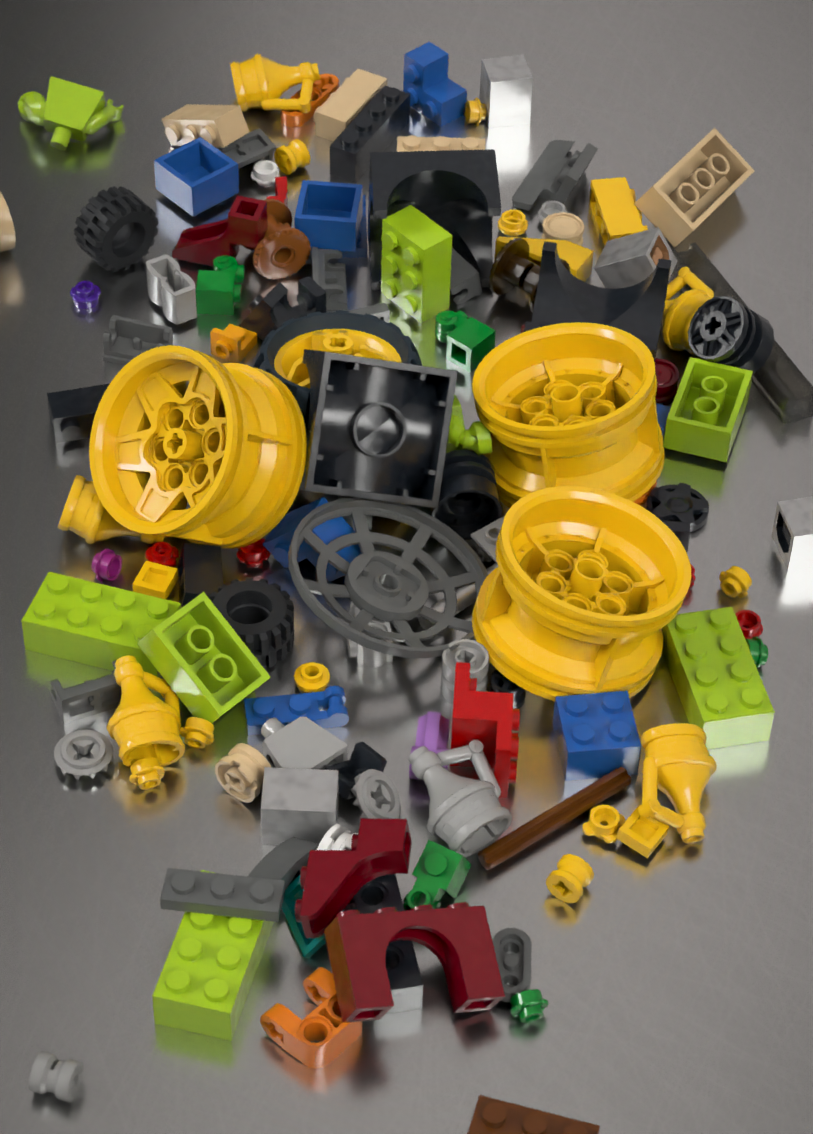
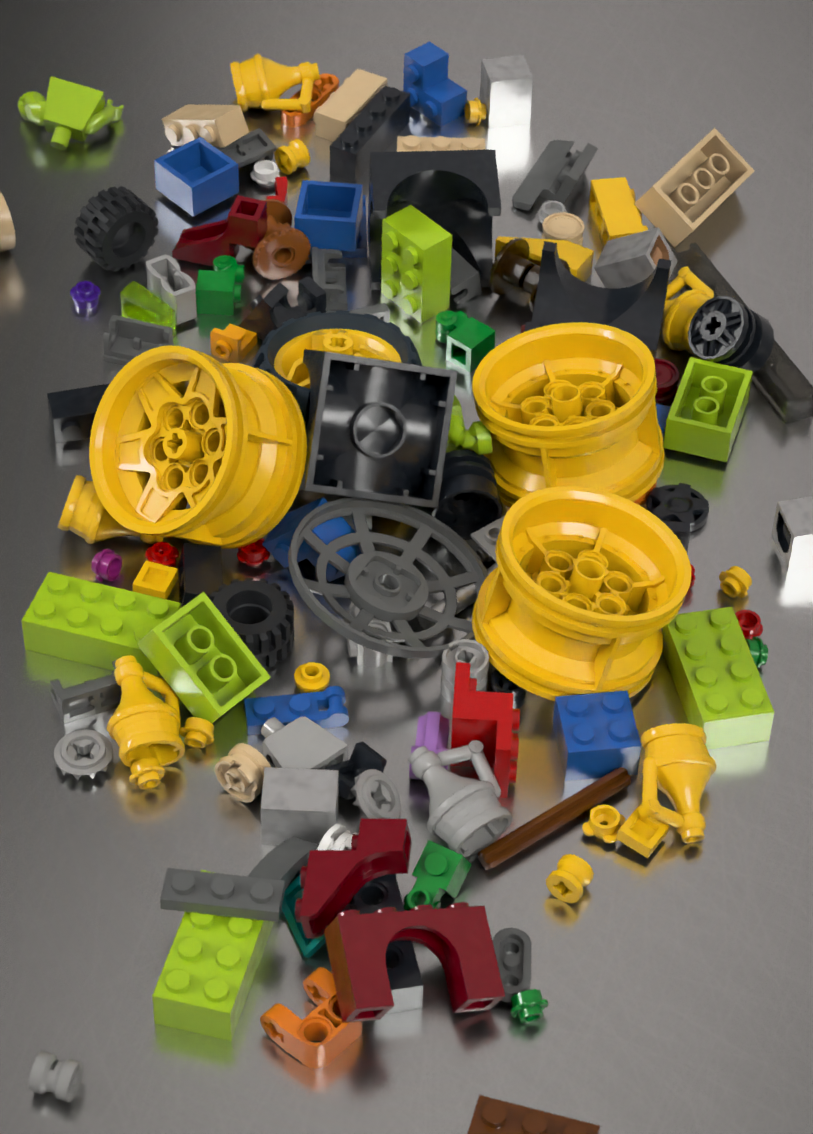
(144, 306): none -> clear neon green slope
(513, 223): yellow plate -> none

